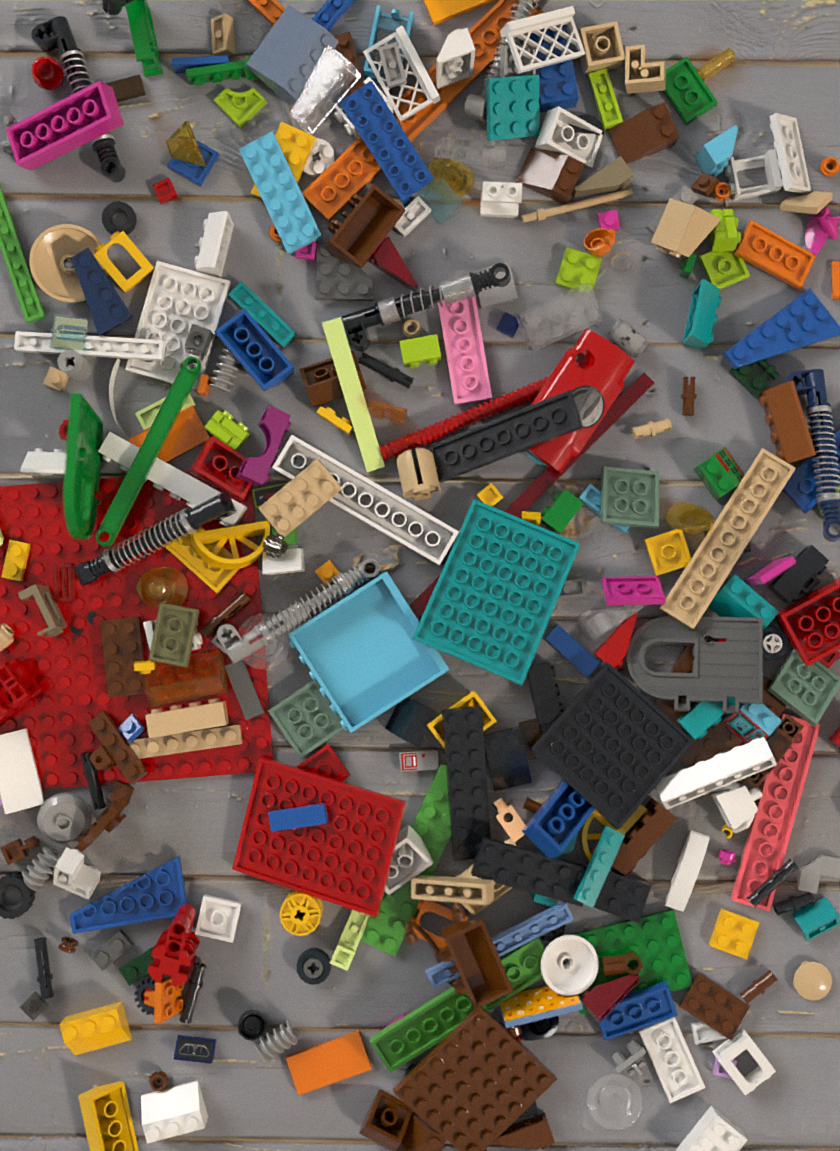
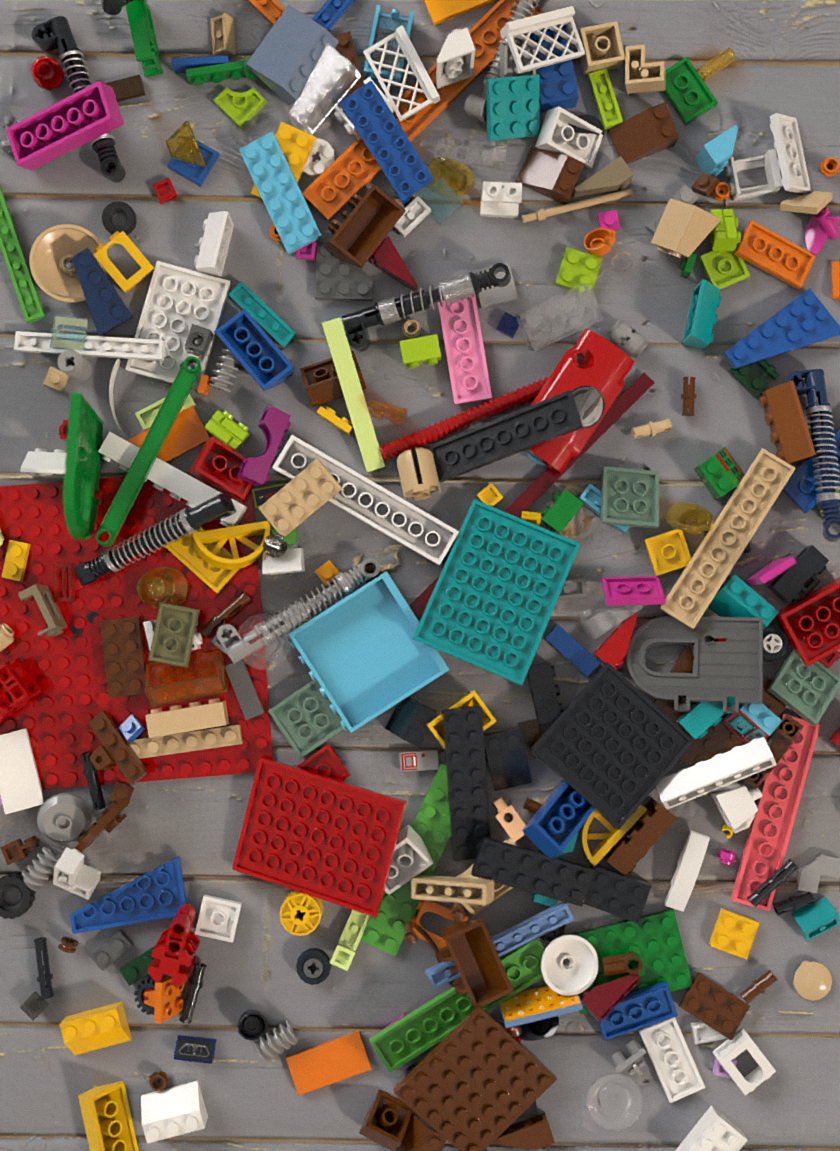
(144, 667): yellow plate -> none
(298, 817): blue tile -> none
(392, 65): light grey plate -> none
(392, 373): black pin -> none
(599, 866): teal plate -> none

